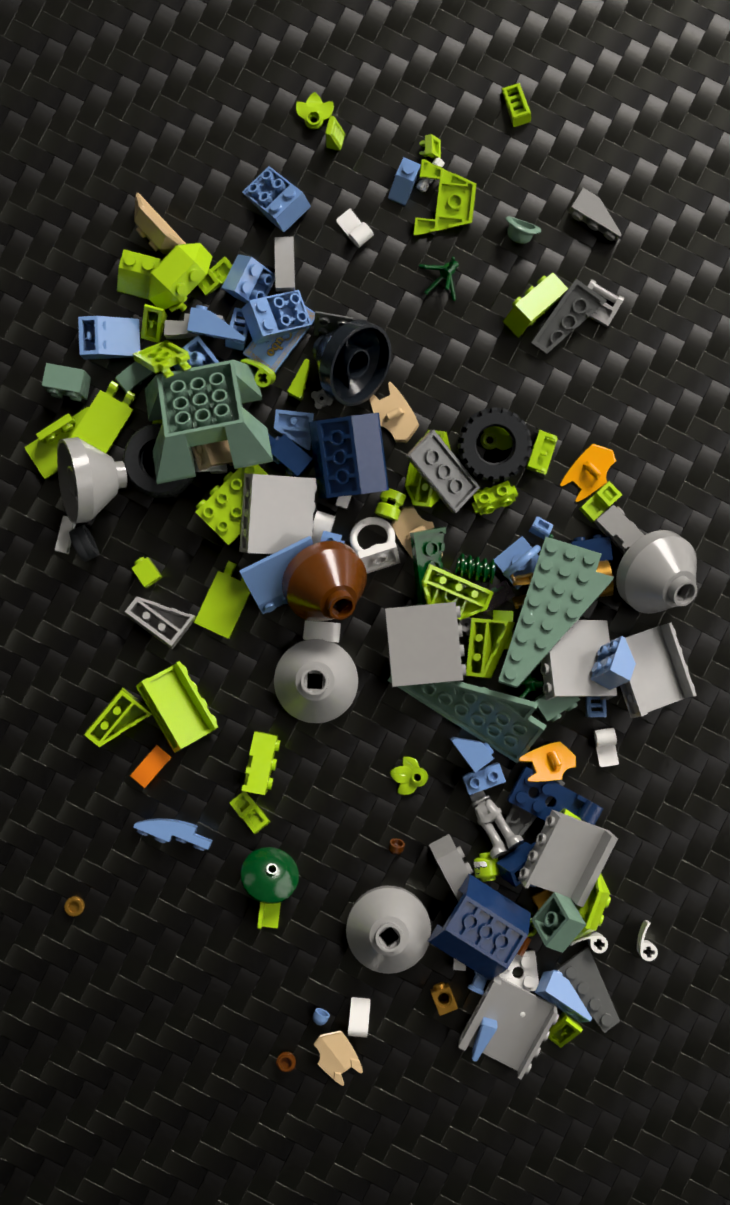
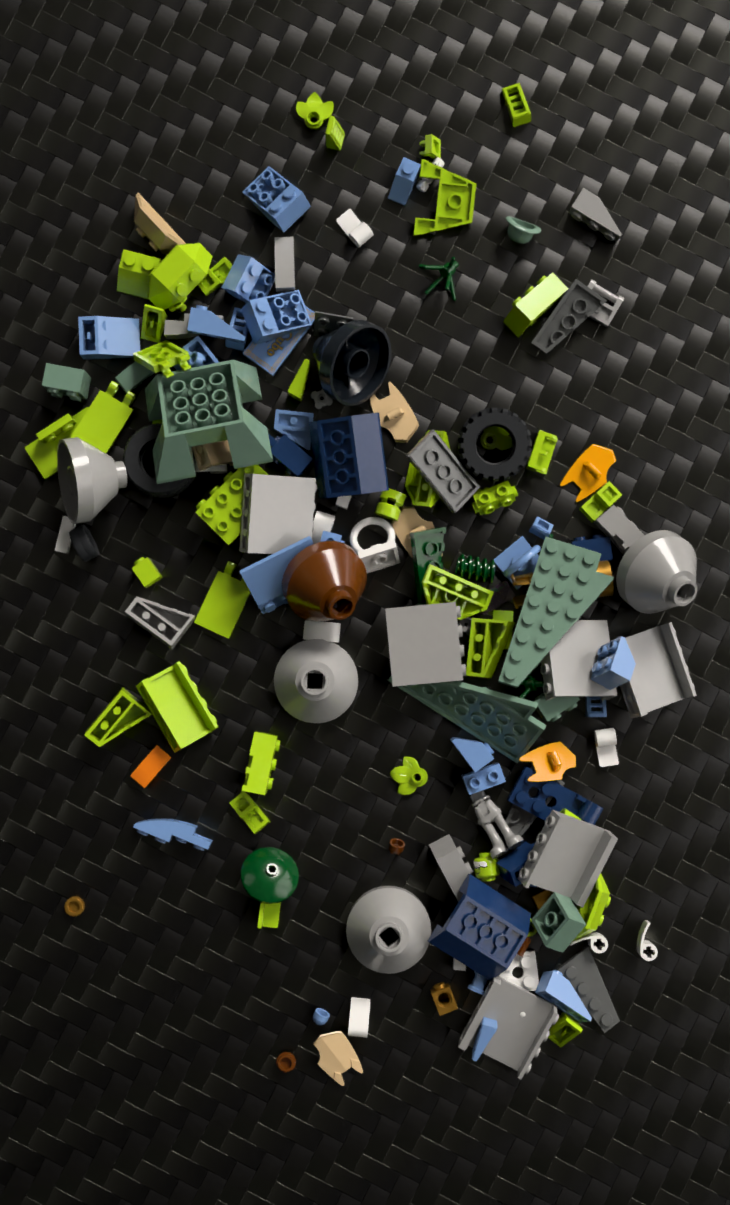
(263, 369): lime panel -> none

